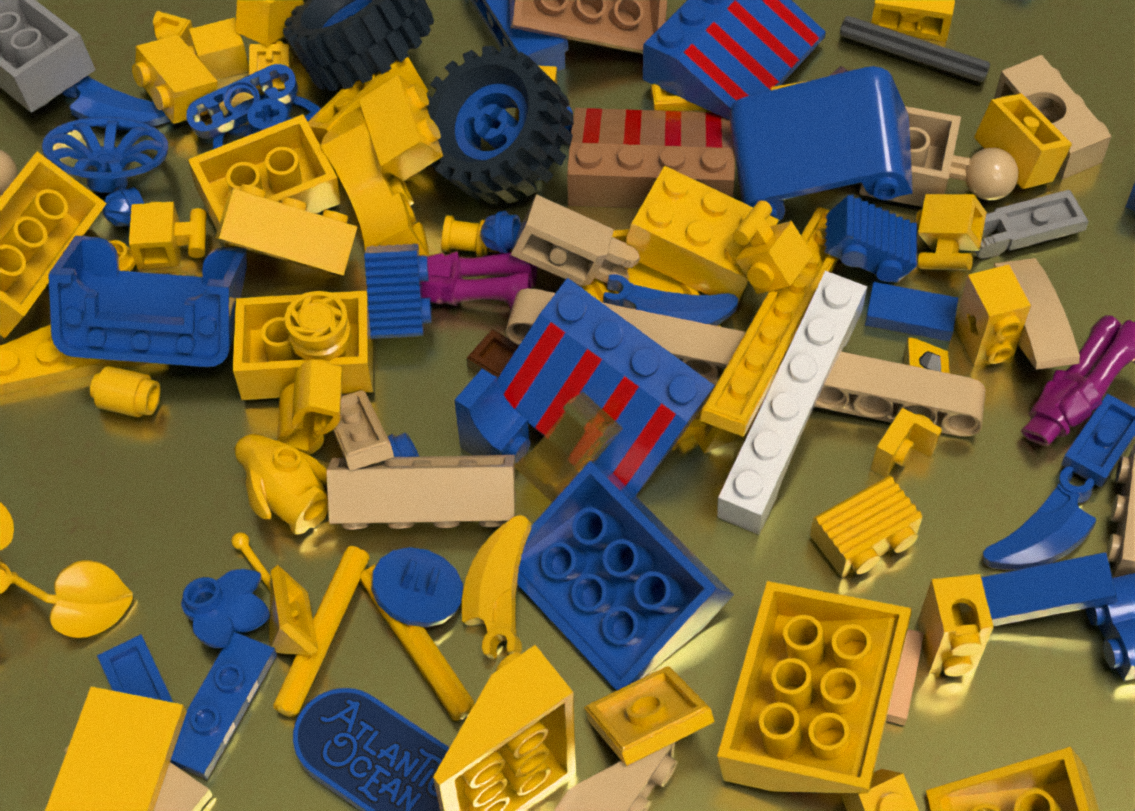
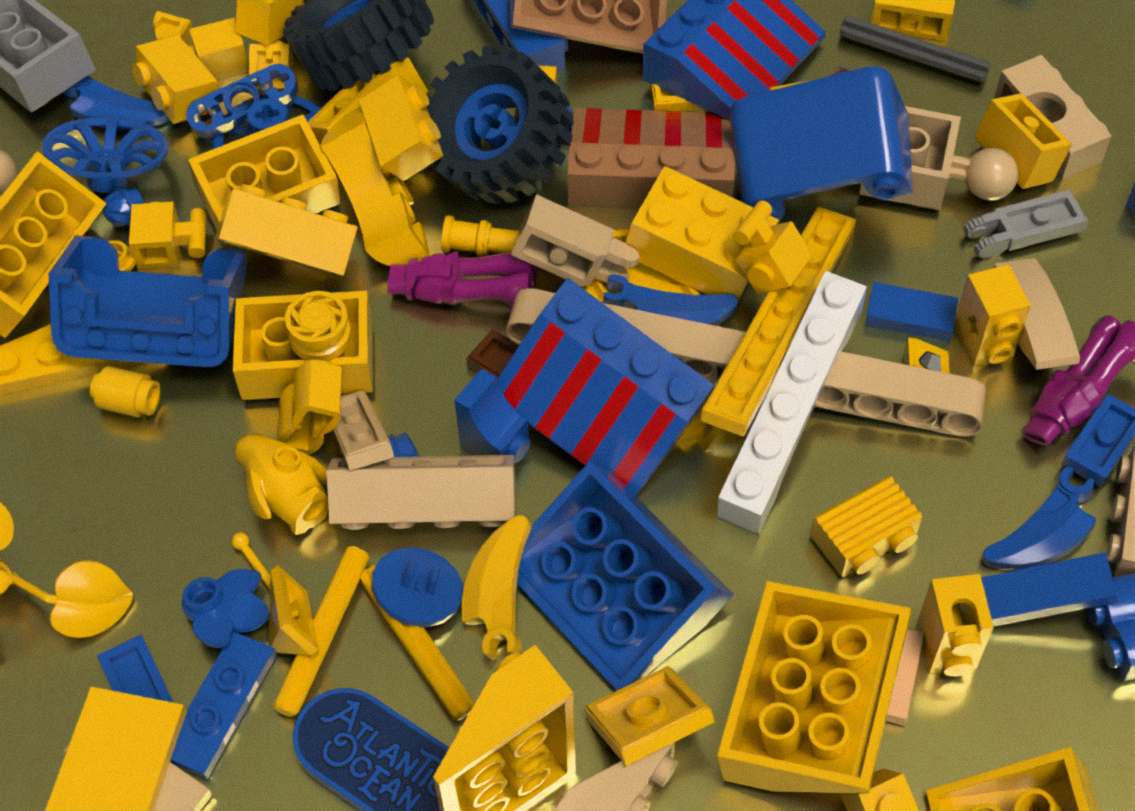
(396, 291): blue brick -> none
(500, 231): blue plate -> none
(568, 446): clear yellow panel -> none
(871, 239): blue brick -> none
(905, 433): yellow bracket -> none
(947, 226): yellow brick -> none

